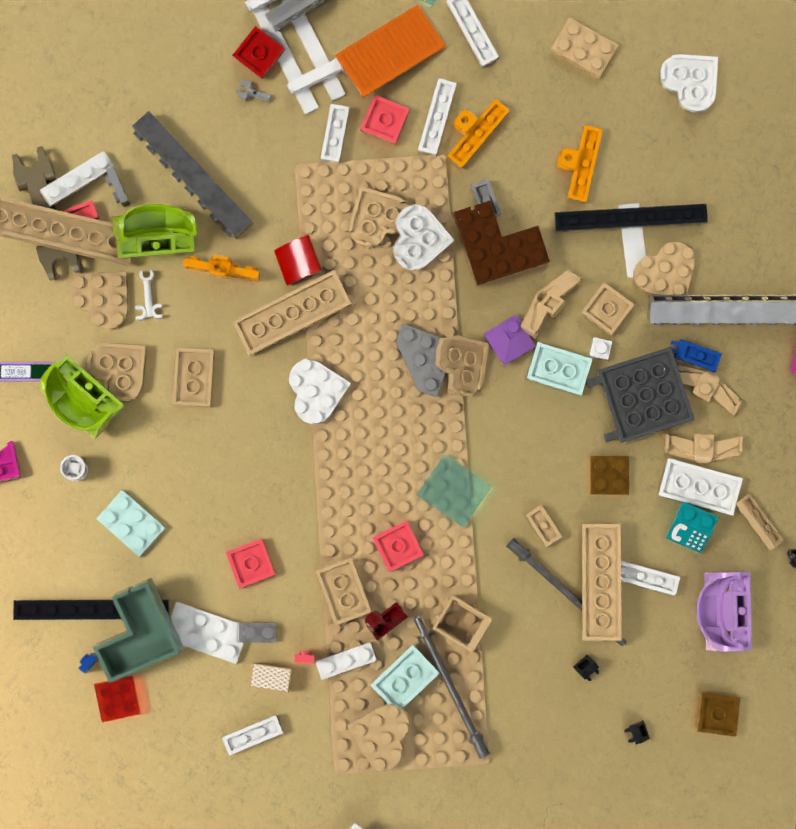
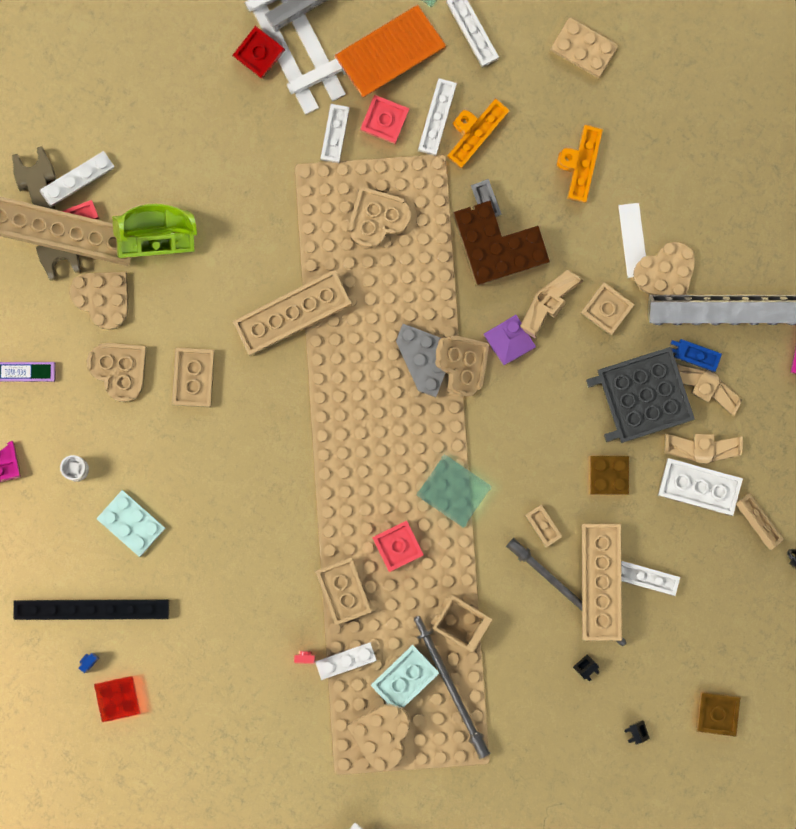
(79, 399): lime piece -> none
(119, 195): light grey plate -> none
(148, 635): sand green piece -> none
(149, 310): white bar -> none
(195, 178): flat silver brick -> none
(206, 632): white plate -> none
(221, 267): light orange plate -> none
(250, 563): coral plate -> none
(252, 92): light grey bar -> none
(252, 735): white plate -> none
(256, 632): light grey plate -> none
(270, 677): tan panel -> none
(297, 260): red slope -> none
(316, 390): white plate -> none
(383, 623): dark red plate -> none
(420, 237): white plate -> none
(559, 369): light aqua plate -> none
(600, 348): white plate -> none
(631, 218): black plate -> none
(691, 527): teal slope -> none
(692, 79): white plate -> none
(725, 611): lavender piece -> none

